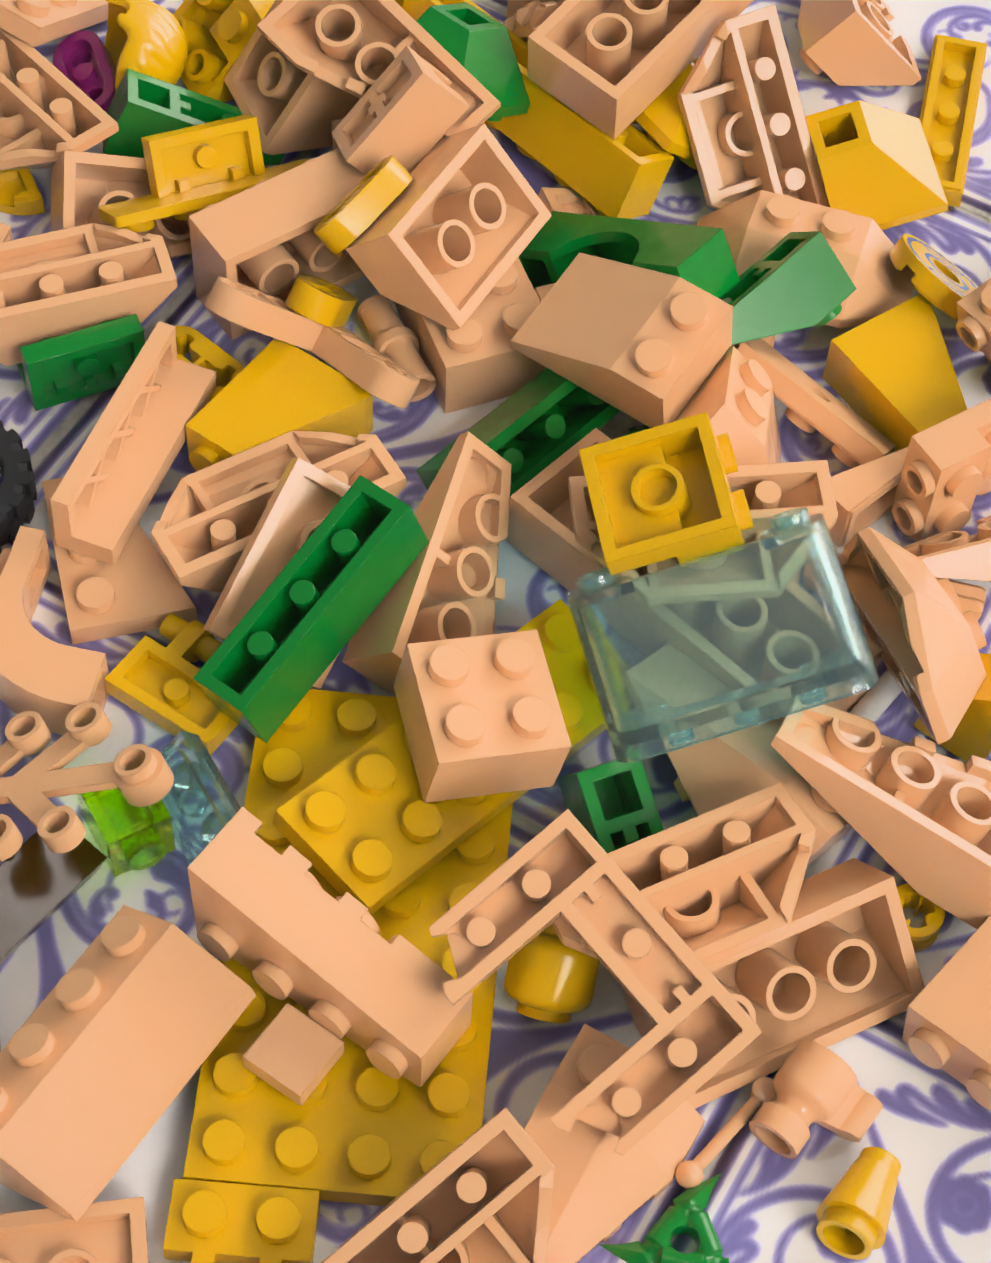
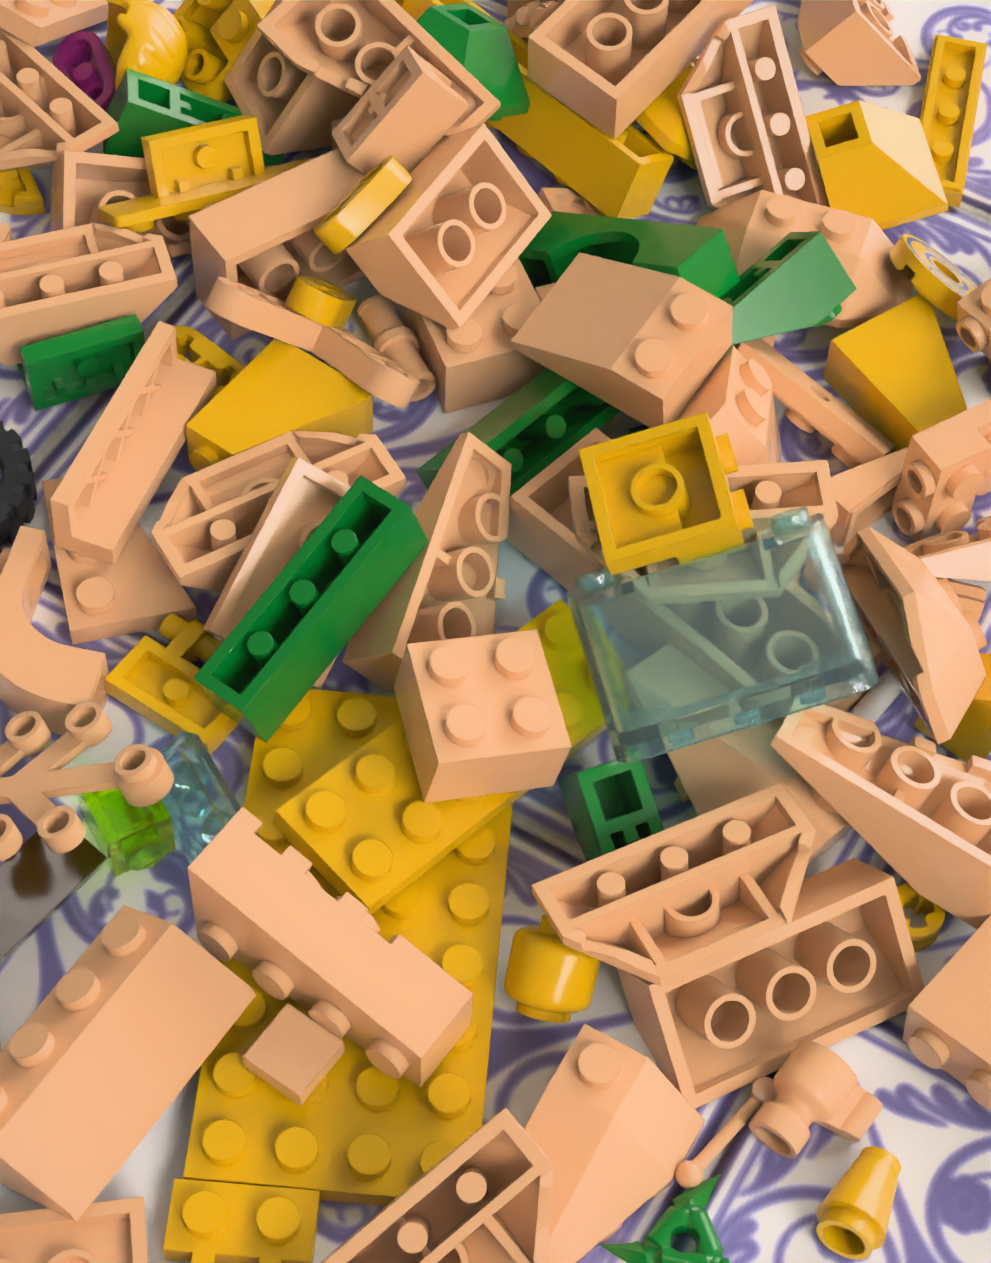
(693, 1013): light nougat wedge -> none

